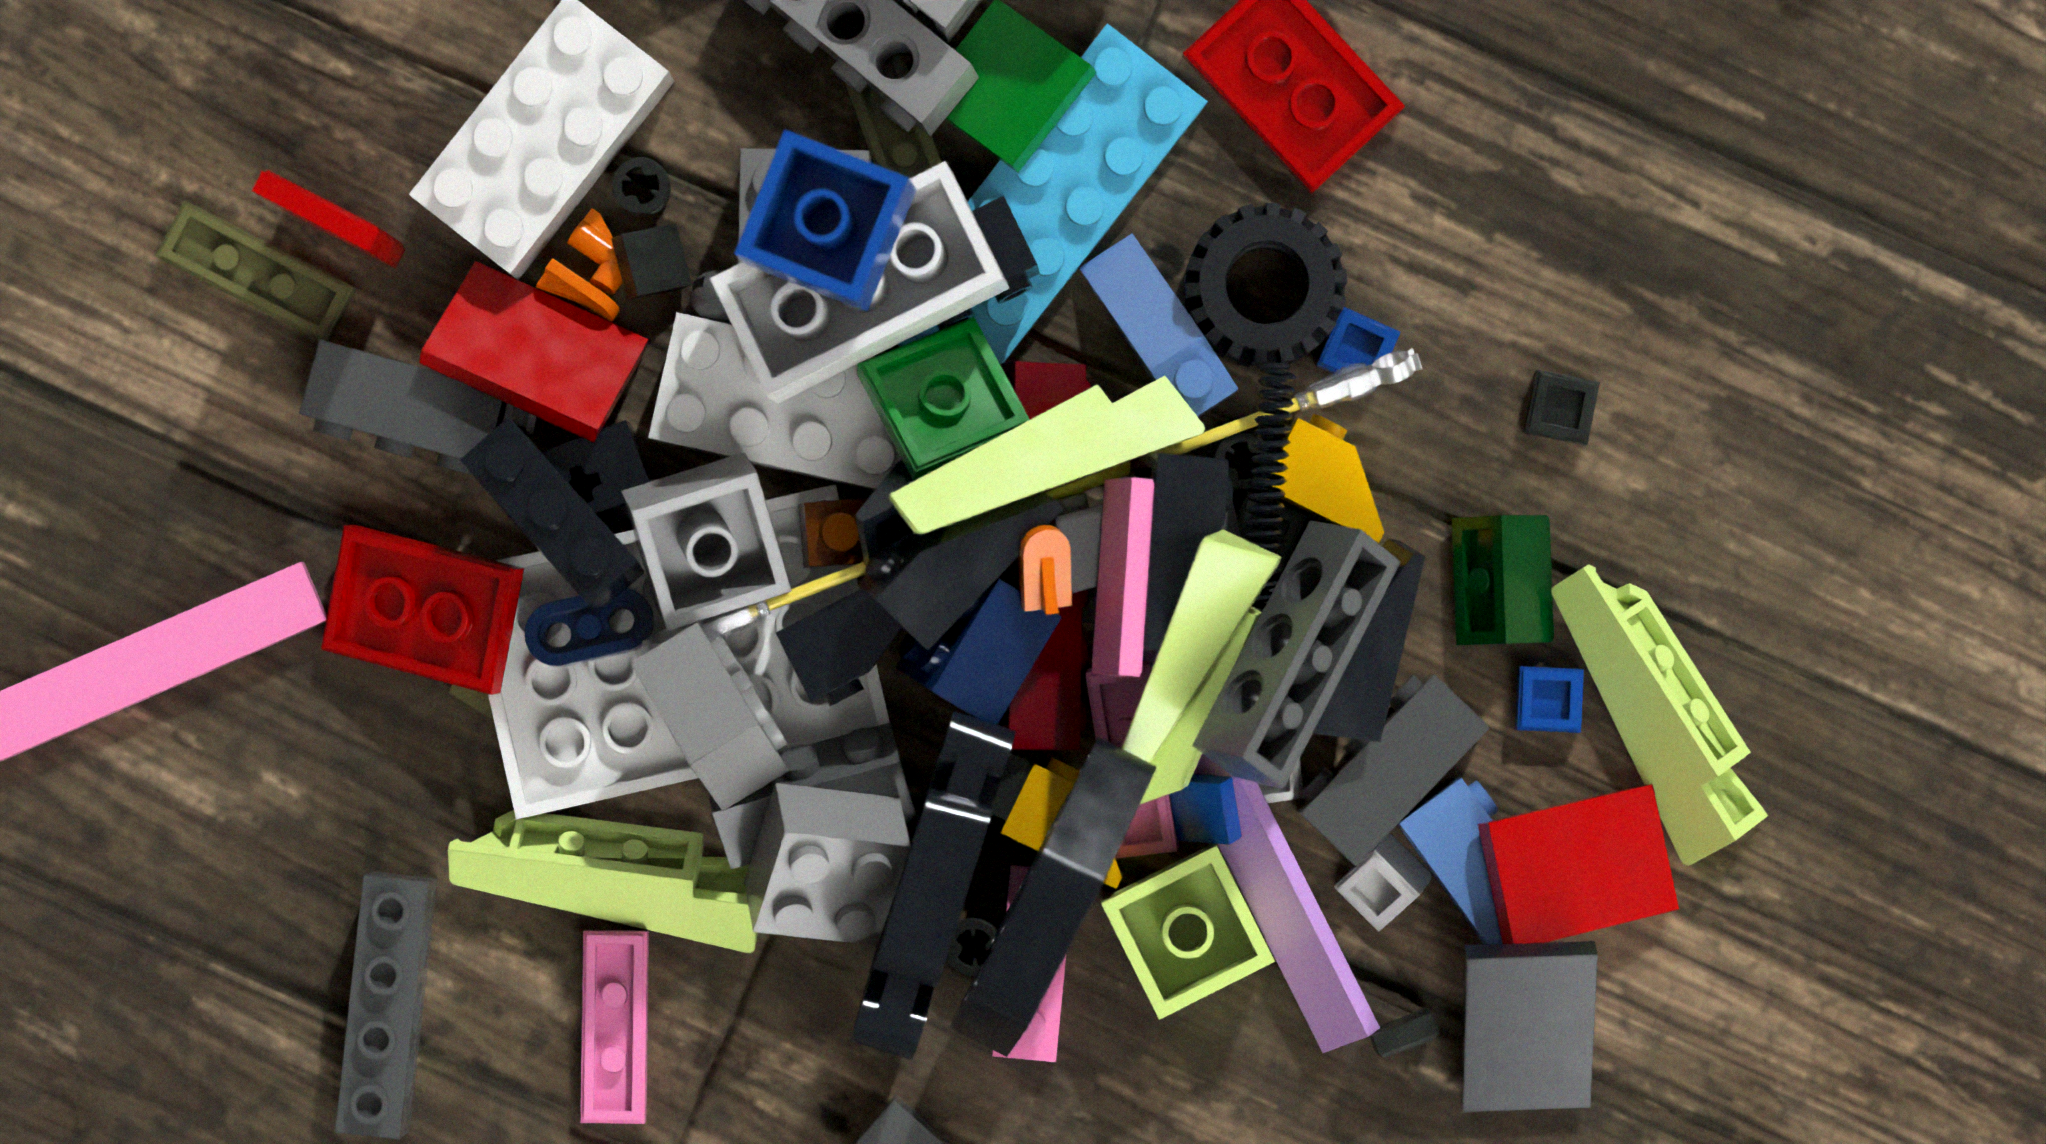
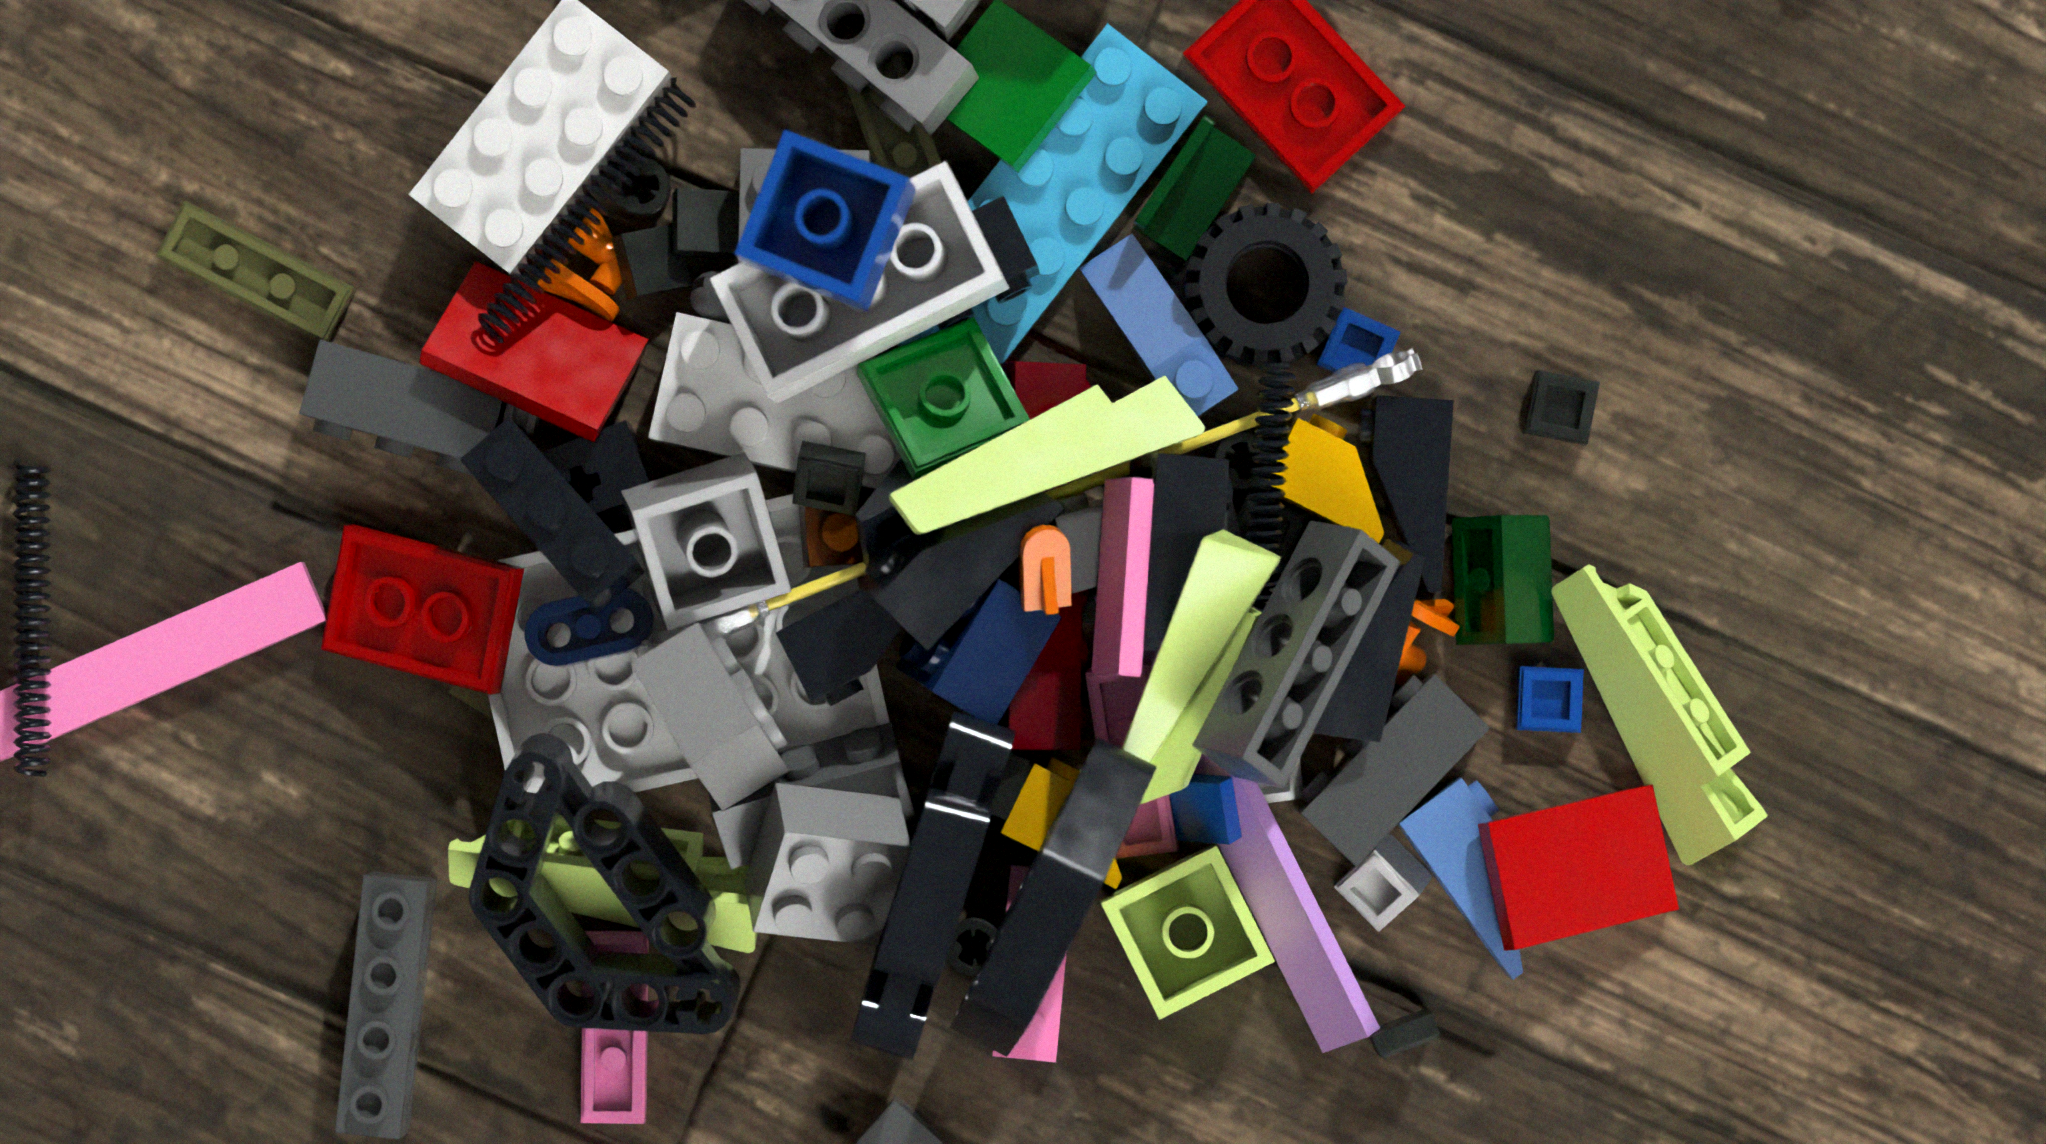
(28, 621): none -> black piece
(329, 218): red tile -> none
(580, 208): none -> black piece
(687, 955): none -> black piece
(705, 223): none -> pearl dark grey tile
(828, 478): none -> pearl dark grey tile
(1193, 190): none -> dark green panel
(1411, 467): none -> black slope
(1433, 614): none -> orange piece
(1528, 1026): tile -> none

